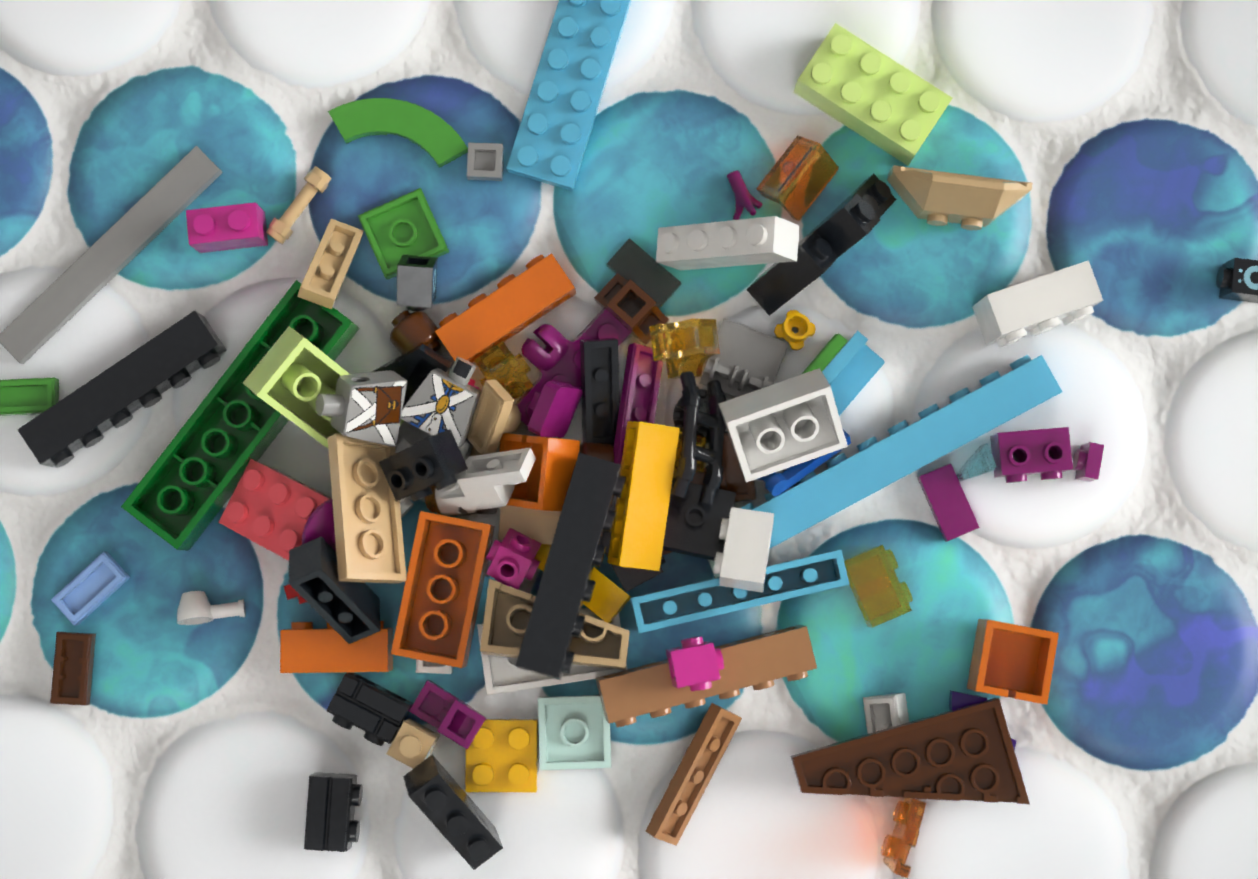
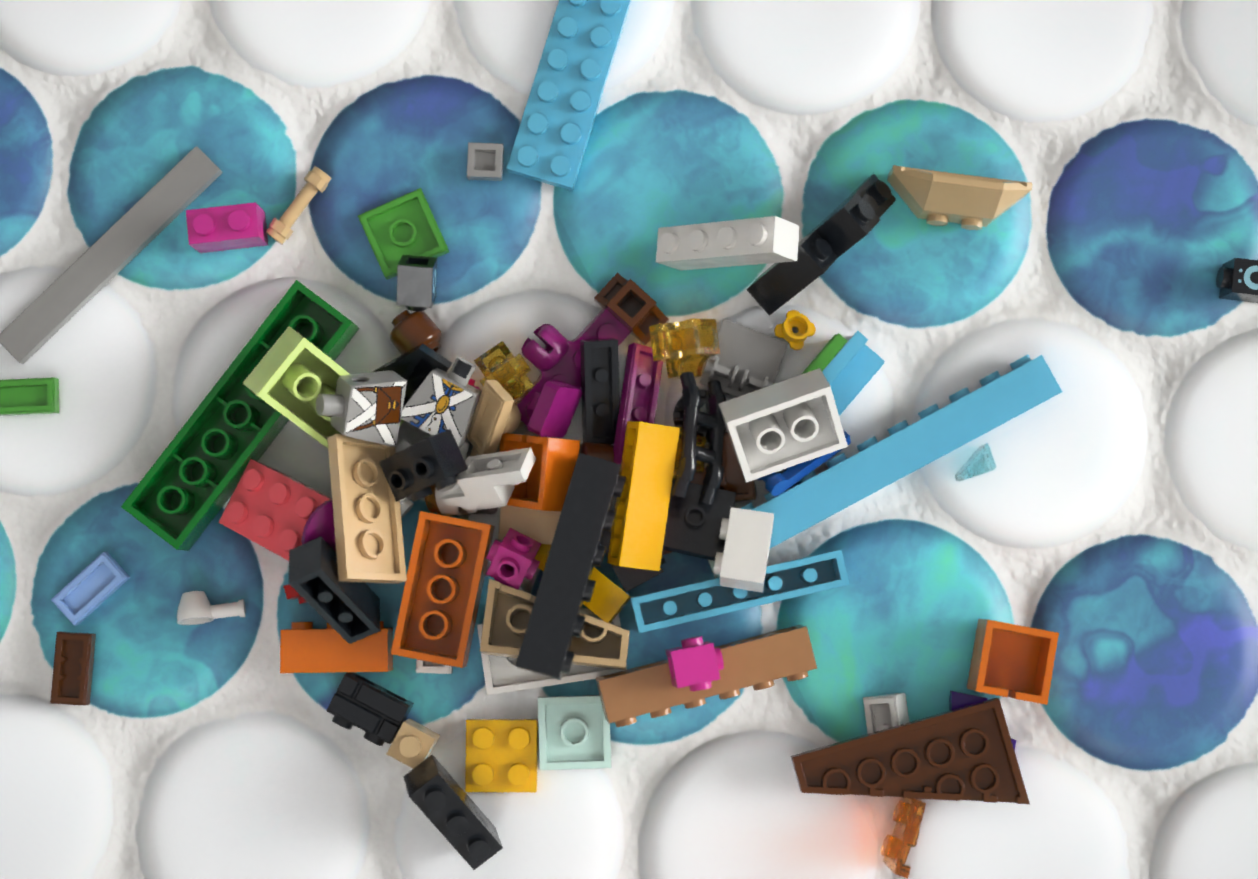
(122, 390): black brick -> none
(330, 264): tan plate -> none
(332, 811): black brick -> none
(402, 119): bright green tile -> none
(447, 714): magenta slope -> none
(507, 310): orange brick -> none
(643, 270): clear smoke tile -> none
(693, 774): medium nougat plate -> none
(742, 195): magenta bar -> none
(798, 176): clear orange panel -> none
(871, 94): yellowish green brick -> none
(877, 586): clear yellow brick -> none
(948, 502): magenta tile -> none
(1031, 454): magenta brick -> none
(1038, 305): white brick -> none
(1088, 461): magenta plate -> none

